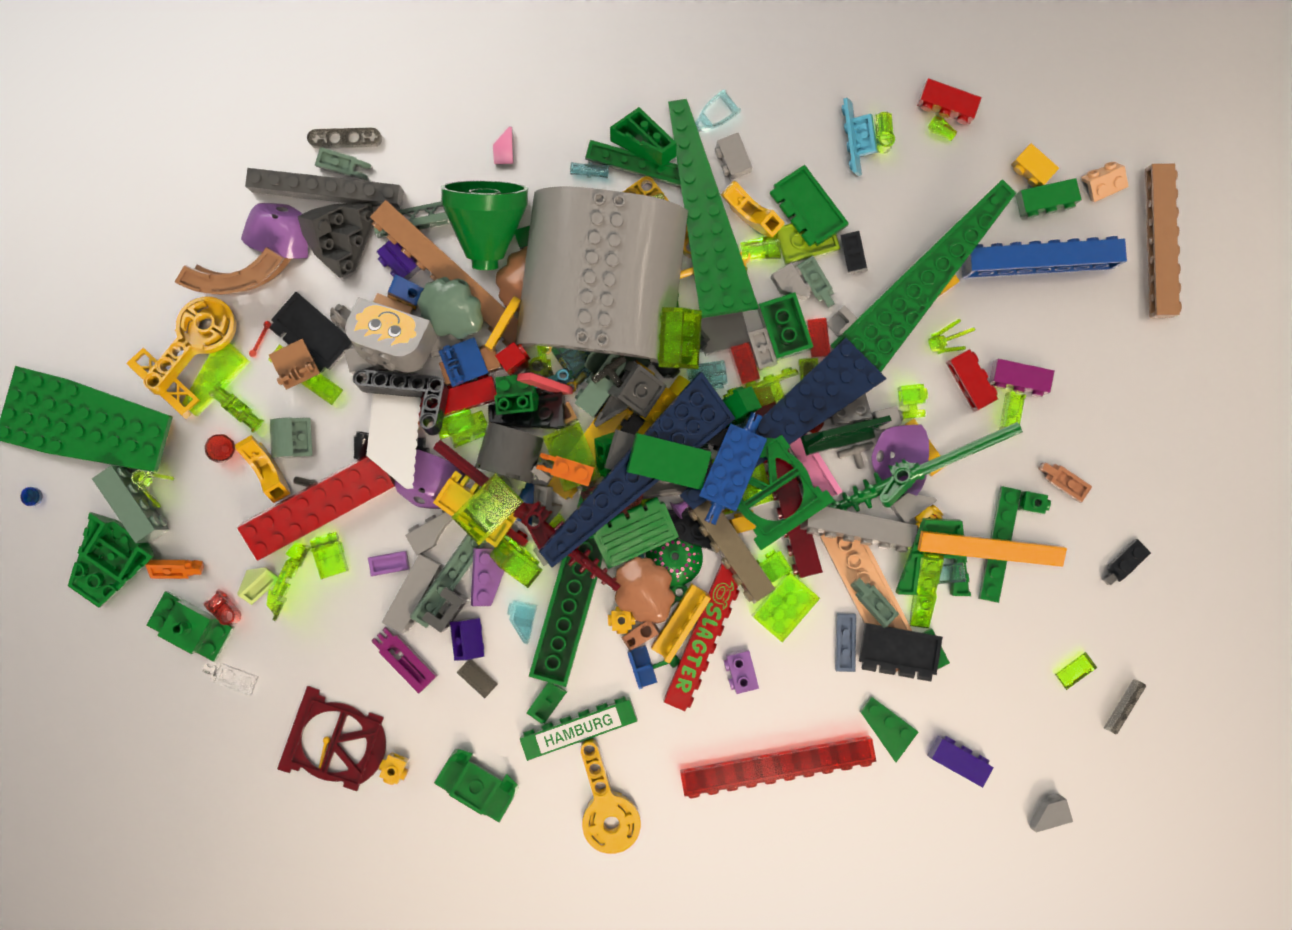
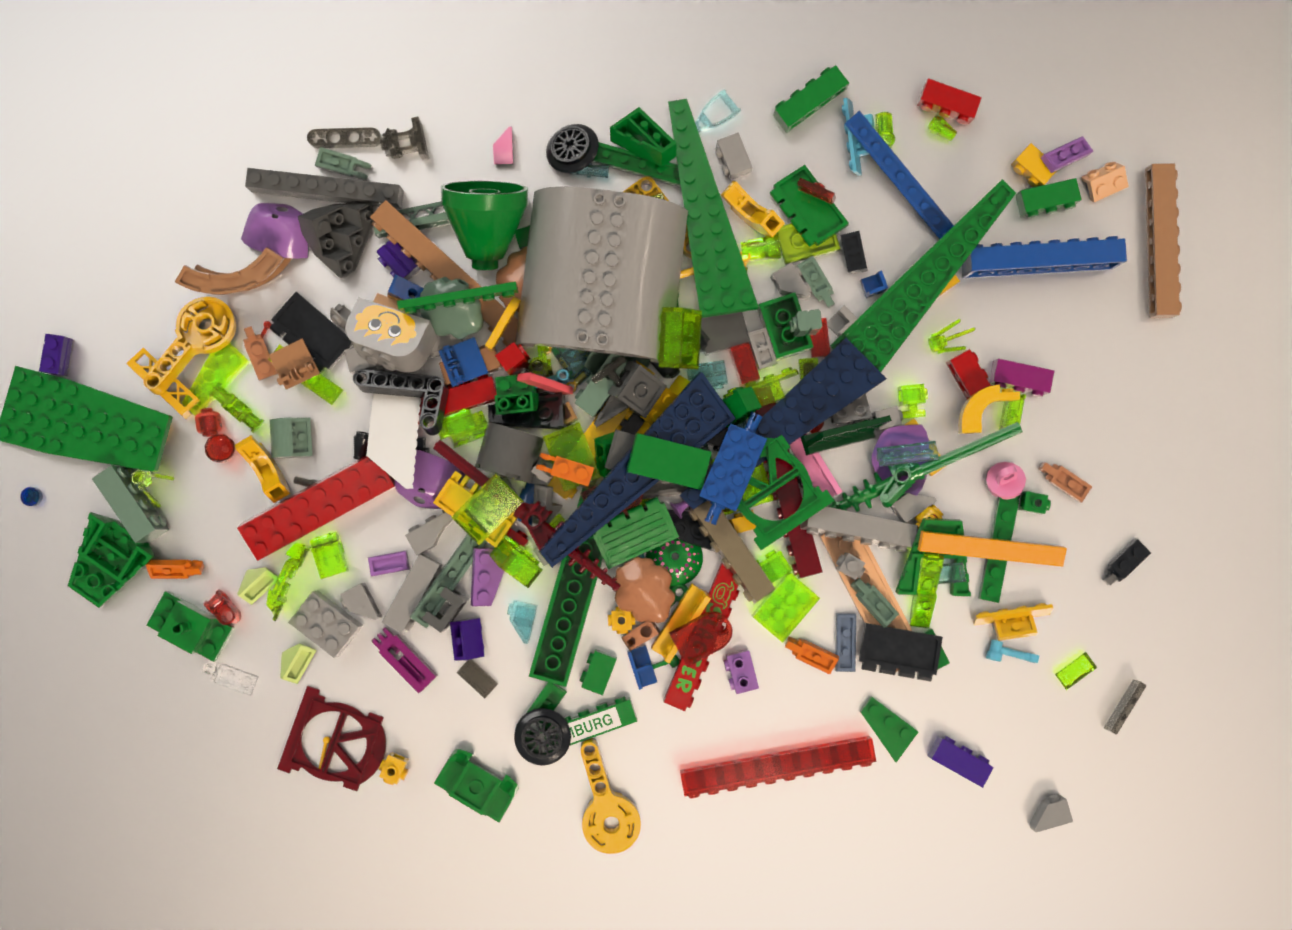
(56, 355): none -> dark purple brick
(208, 422): none -> clear red head
(258, 355): none -> nougat hinge
(295, 661): none -> yellowish green slope
(325, 623): none -> light grey brick
(360, 601): none -> light grey slope
(391, 139): none -> clear smoke tile
(466, 296): none -> green plate
(544, 715): none -> black piece
(558, 151): none -> black piece
(599, 671): none -> green brick
(700, 638): none -> clear red tile
(806, 323): none -> sand green brick
(811, 98): none -> green brick
(812, 654): none -> orange hinge
(817, 190): none -> clear red plate
(850, 566): none -> light grey brick
(856, 451): light grey piece -> none
(874, 284): none -> blue panel
(899, 174): none -> blue tile
(907, 453): none -> clear light blue plate
(972, 410): none -> yellow arch
(997, 650): none -> medium azure brick
(1005, 480): none -> bright pink tile
(1014, 623): none -> yellow bracket
(1067, 154): none -> medium lavender tile

